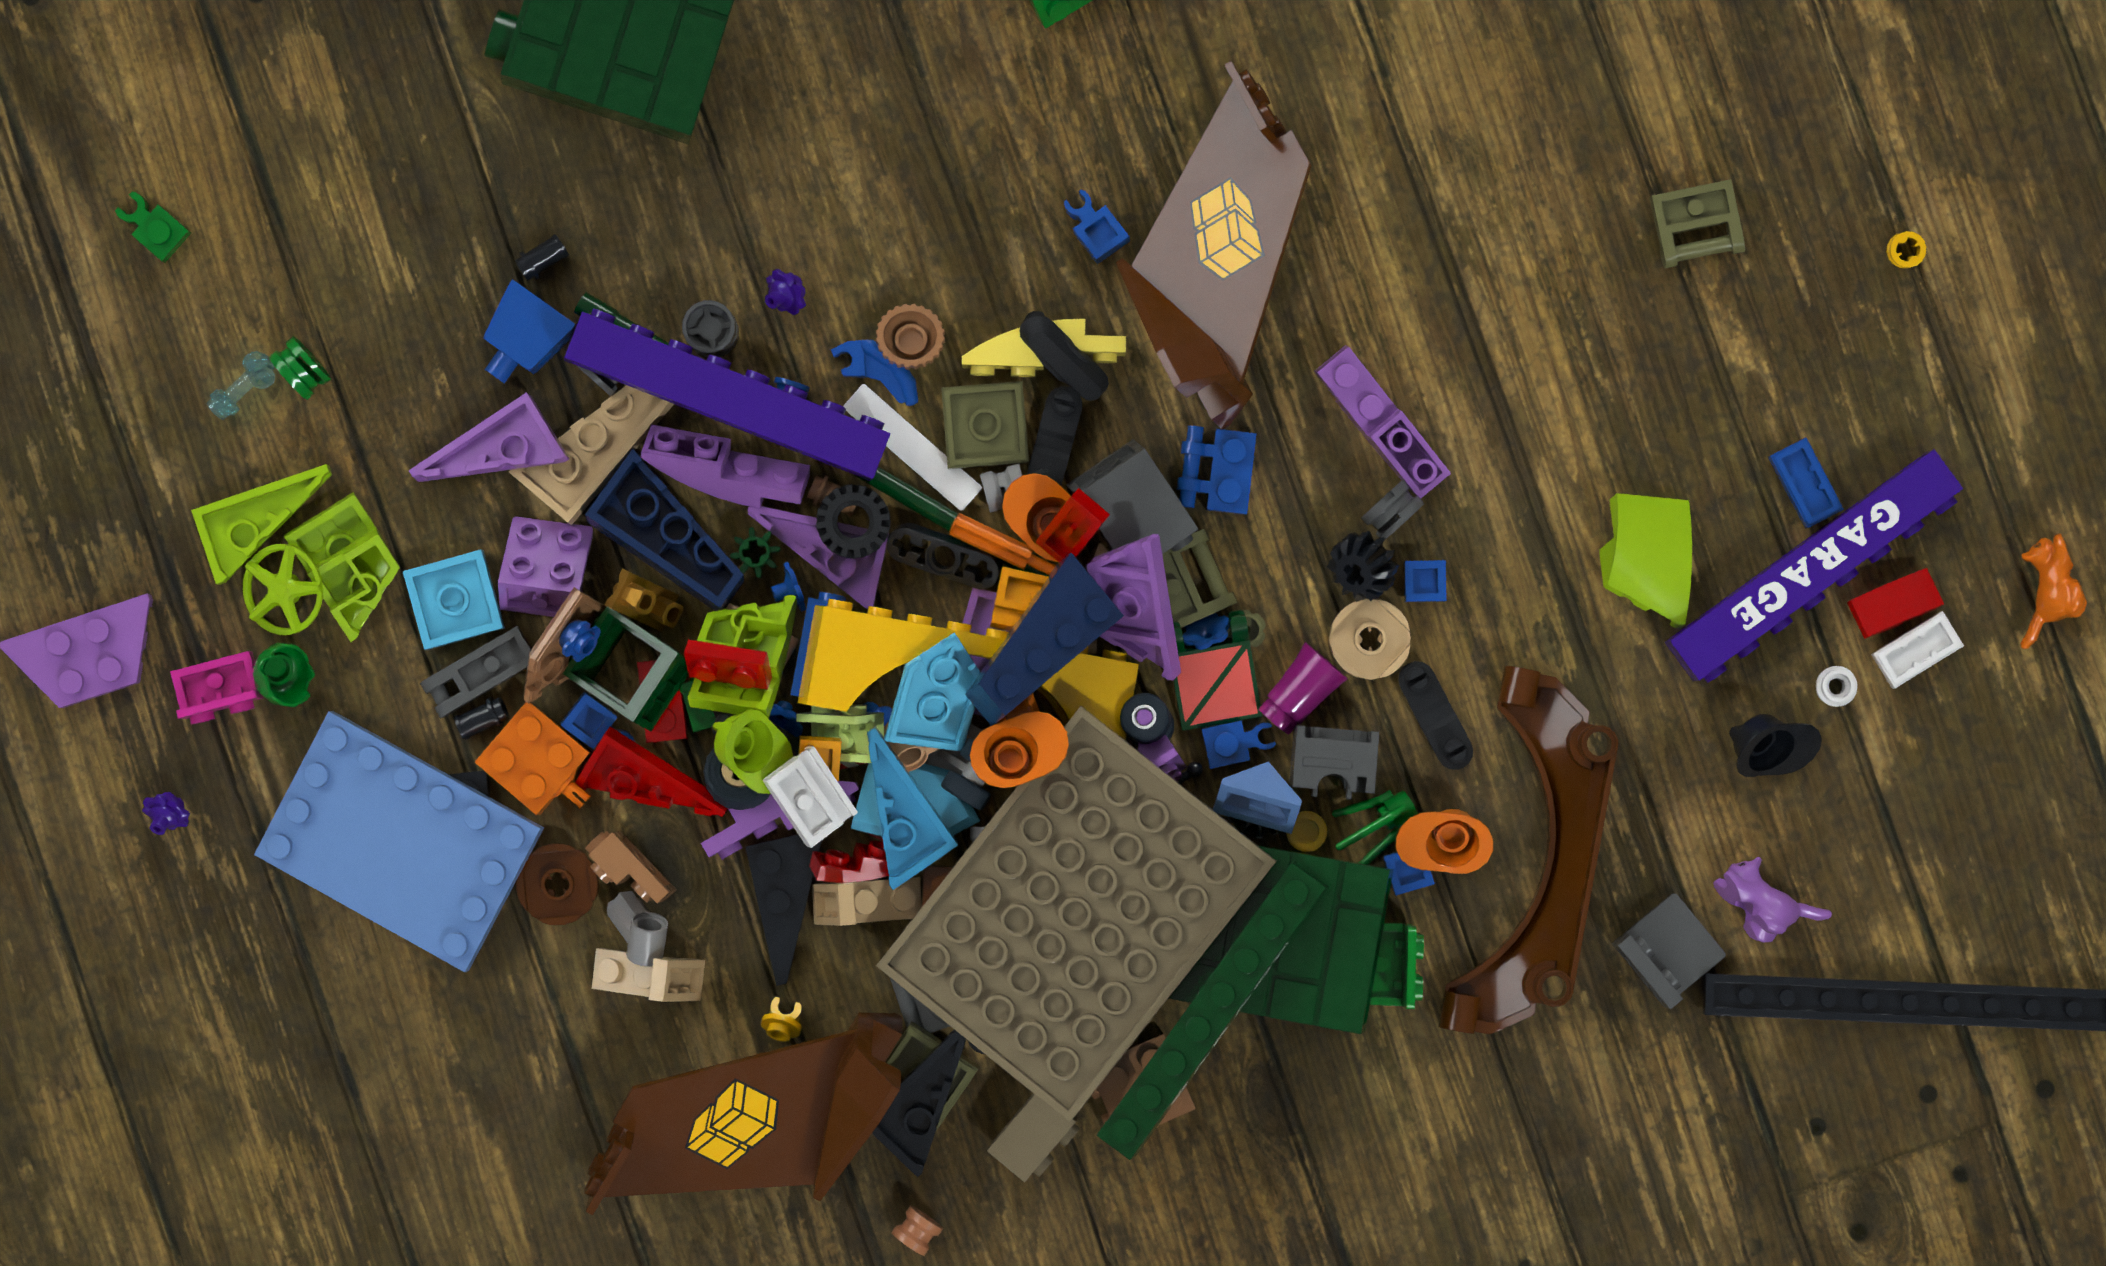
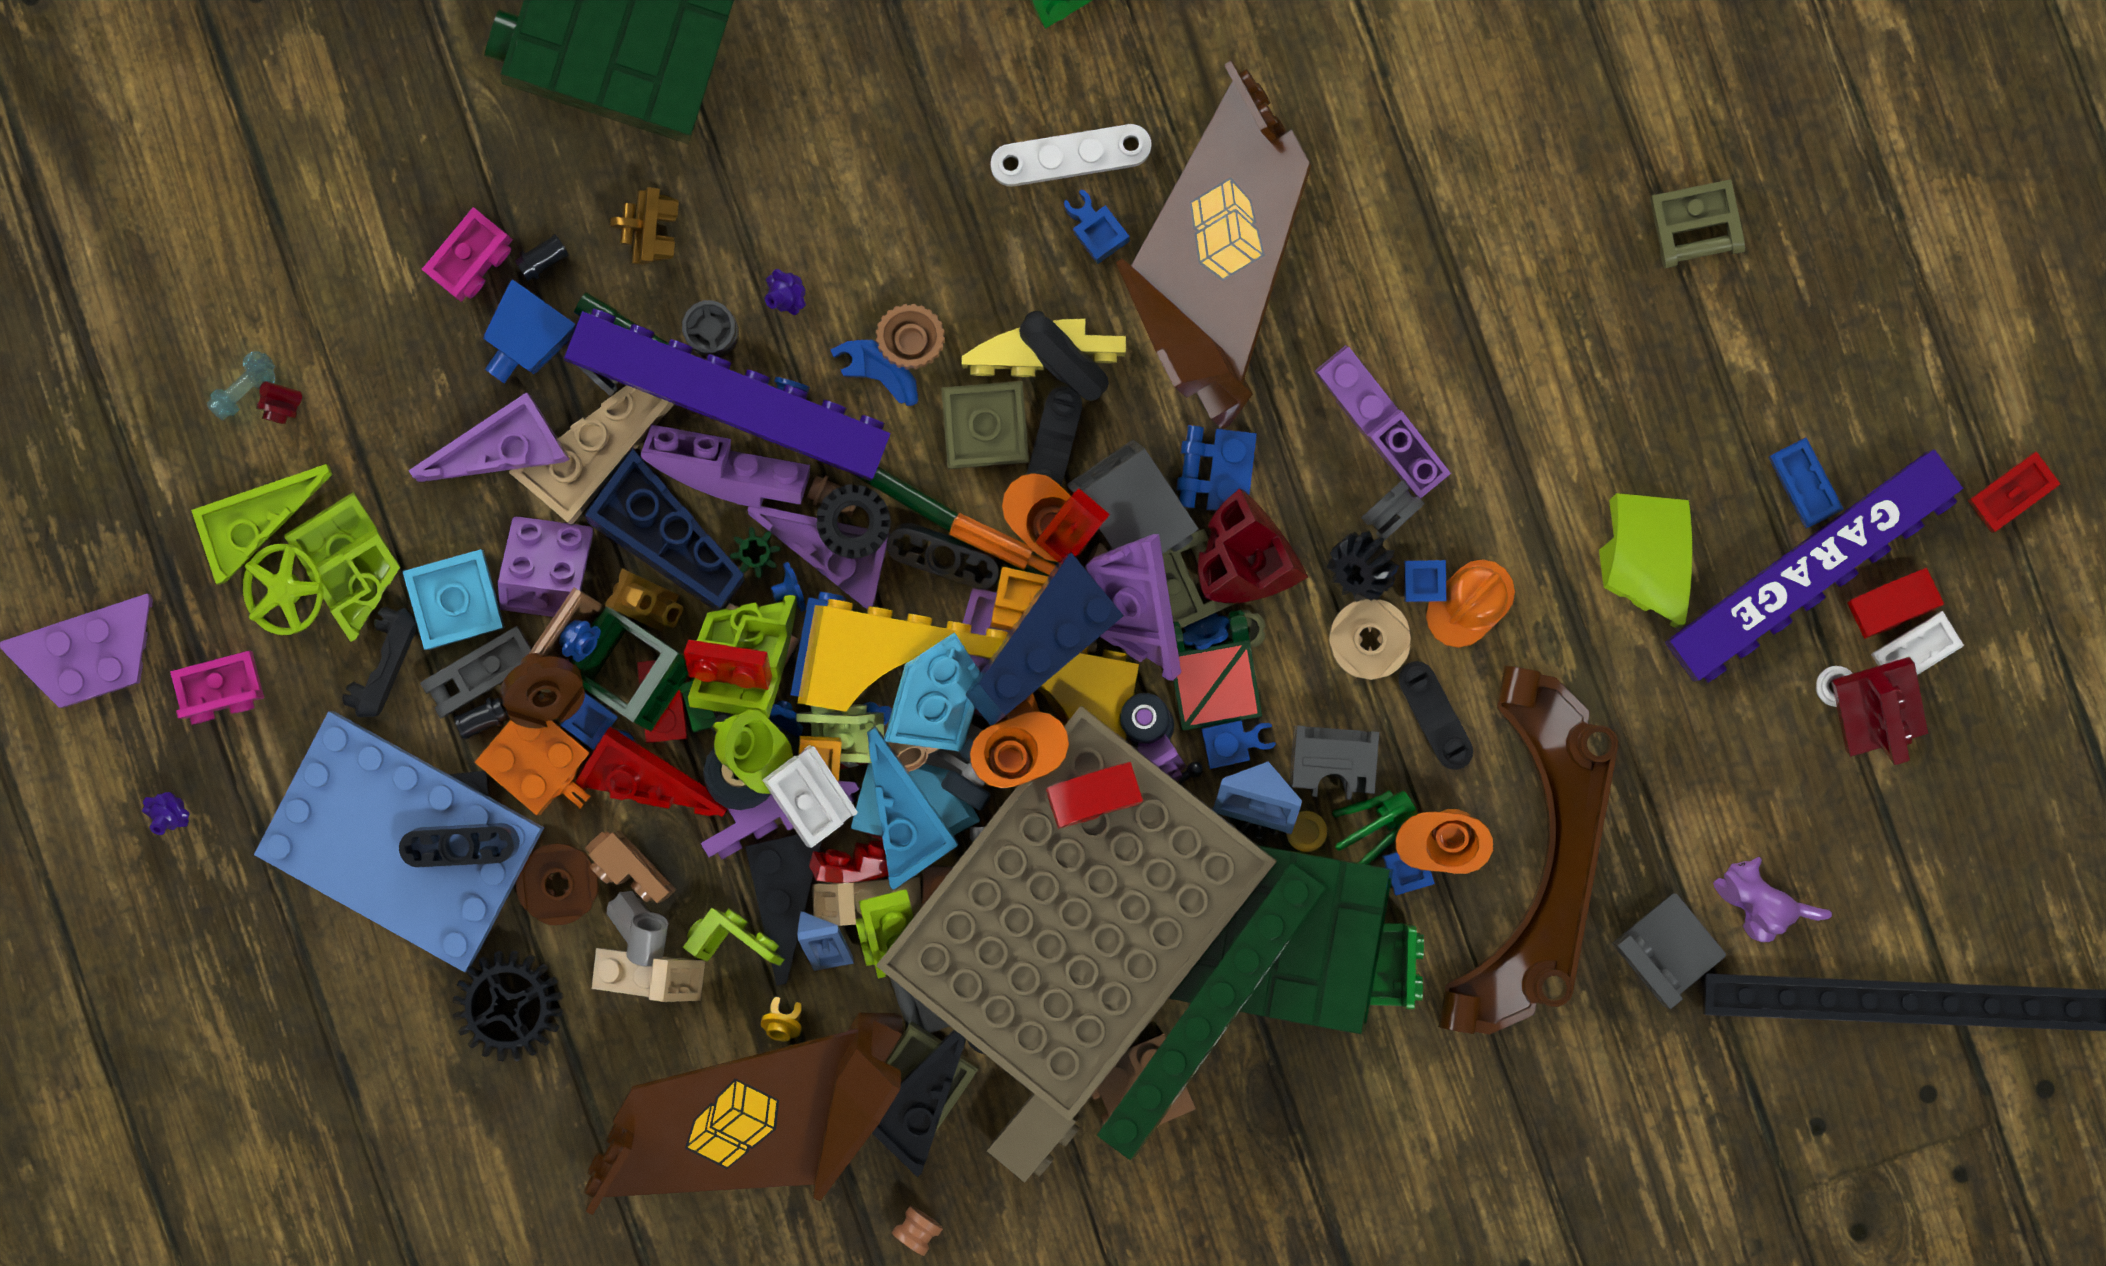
(156, 229): green plate -> none
(278, 402): none -> dark red plate
(283, 674): green hair -> none
(296, 371): green wheel -> none
(400, 630): none -> black piece
(431, 858): none -> black beam
(468, 255): none -> dark pink bracket
(518, 1021): none -> black gear
(541, 673): none -> reddish brown plate
(650, 209): none -> pearl gold hips
(710, 932): none -> lime bracket
(822, 943): none -> medium blue slope
(882, 924): none -> lime bracket
(915, 449): white sticker -> none
(993, 482): light grey wheel -> none
(1071, 155): none -> white plate
(1094, 795): none -> red slope
(1246, 554): none -> dark red brick
(1301, 689): magenta plant -> none
(1475, 603): none -> orange piece
(1773, 747): black piece -> none
(1881, 709): none -> dark red bracket
(1901, 238): yellow bush -> none
(2014, 492): none -> red plate
(2057, 591): orange animal -> none

